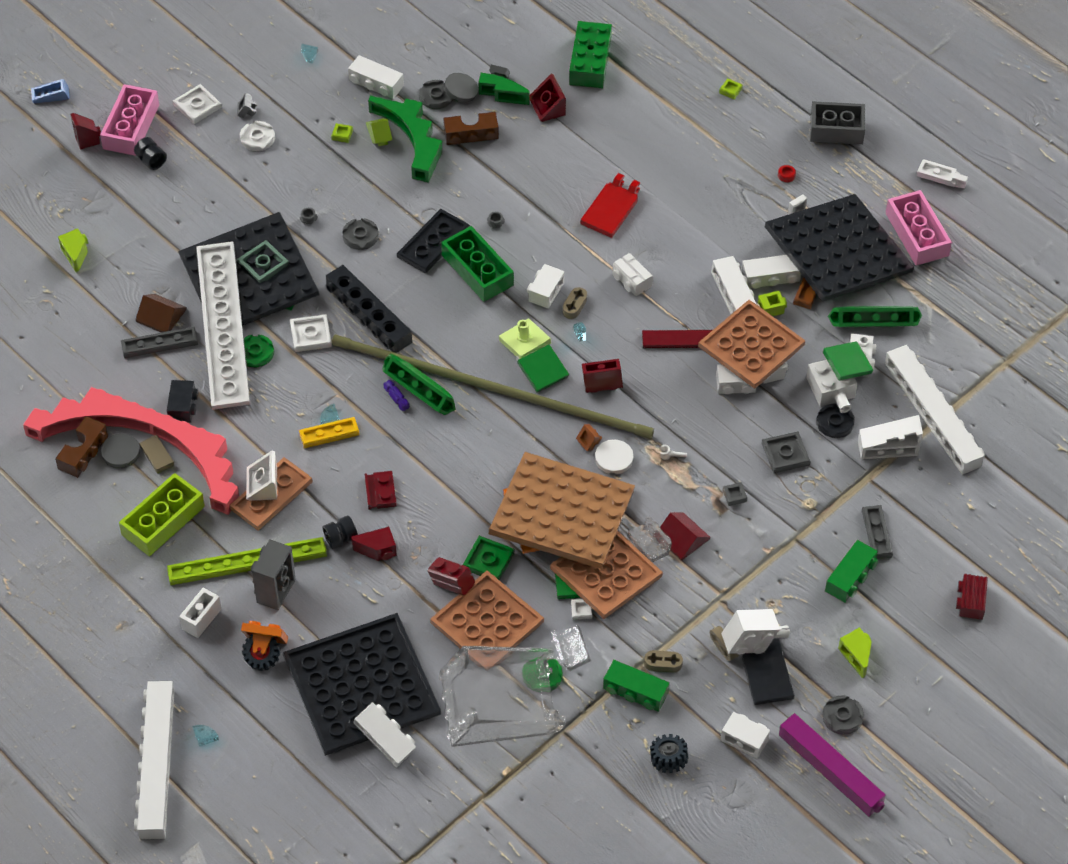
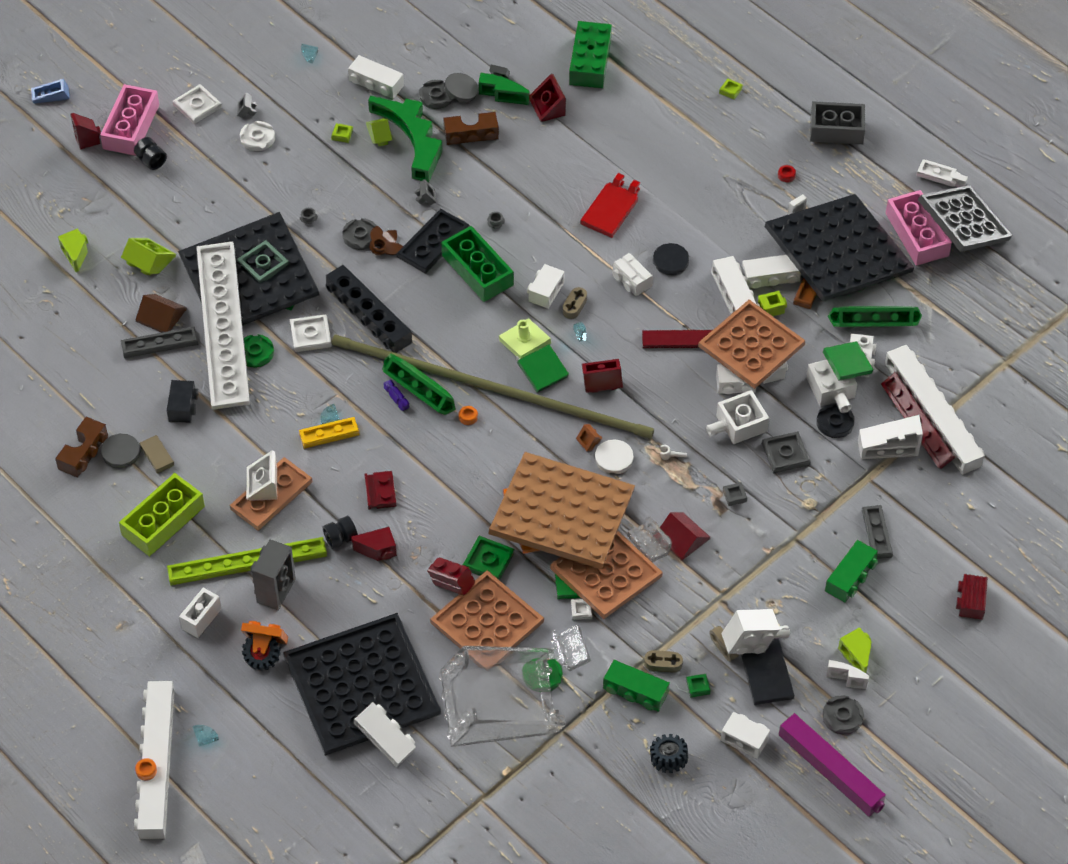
(146, 769): none -> orange tile
(147, 255): none -> lime slope
(196, 443): coral arch -> none
(385, 240): none -> reddish brown plate
(425, 193): none -> dark grey tile
(468, 415): none -> orange tile
(671, 259): none -> black tile
(698, 685): none -> green tile
(740, 418): none -> white brick
(854, 676): none -> white slope
(908, 408): none -> dark red tile
(965, 218): none -> dark grey plate

